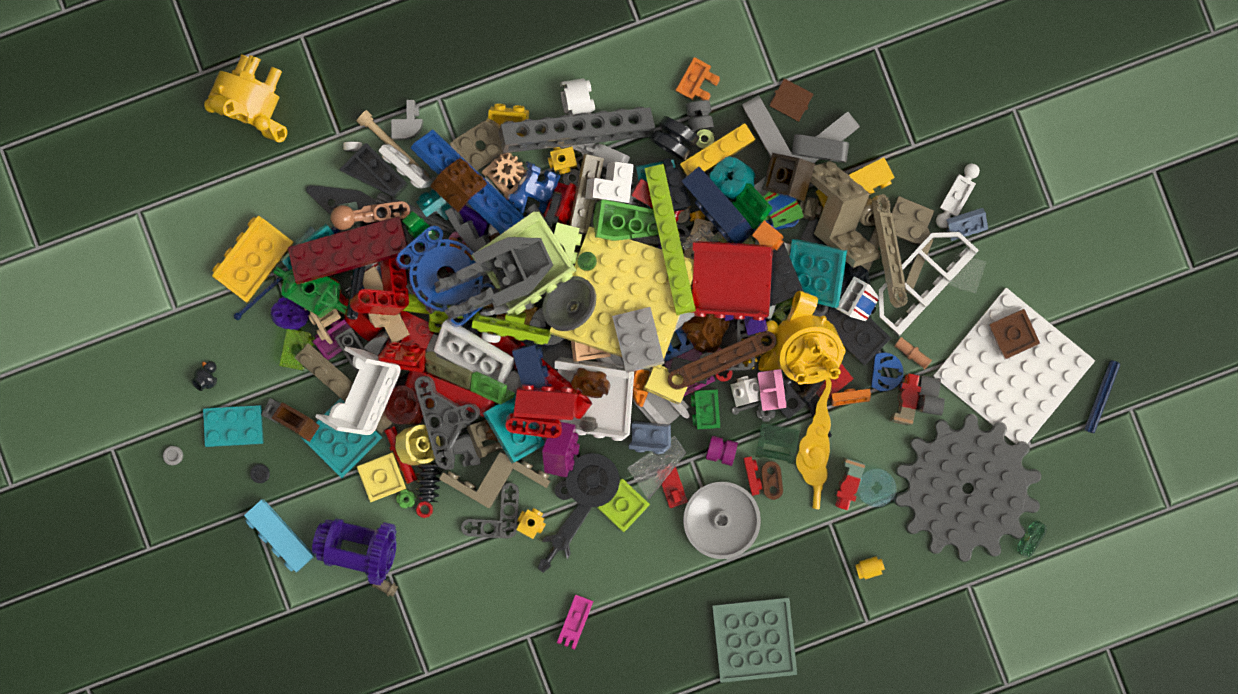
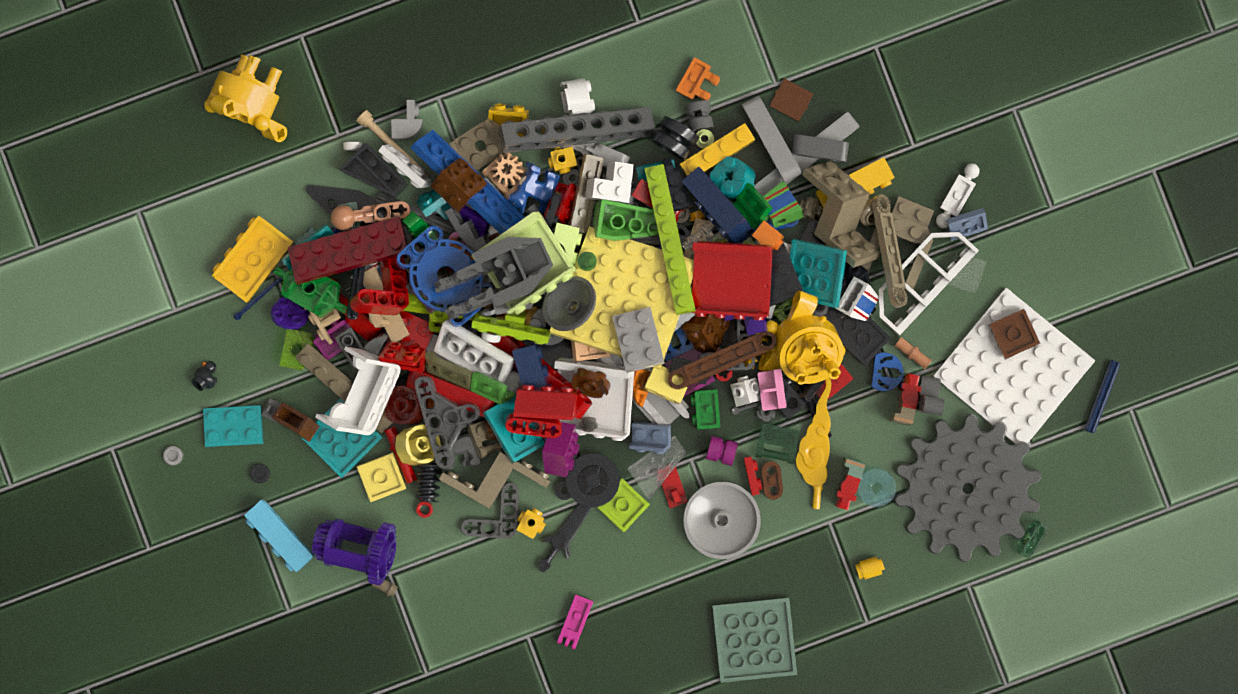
(405, 504): bright green plate -> none
(788, 176): dark brown slope -> none
(850, 396): orange plate -> none

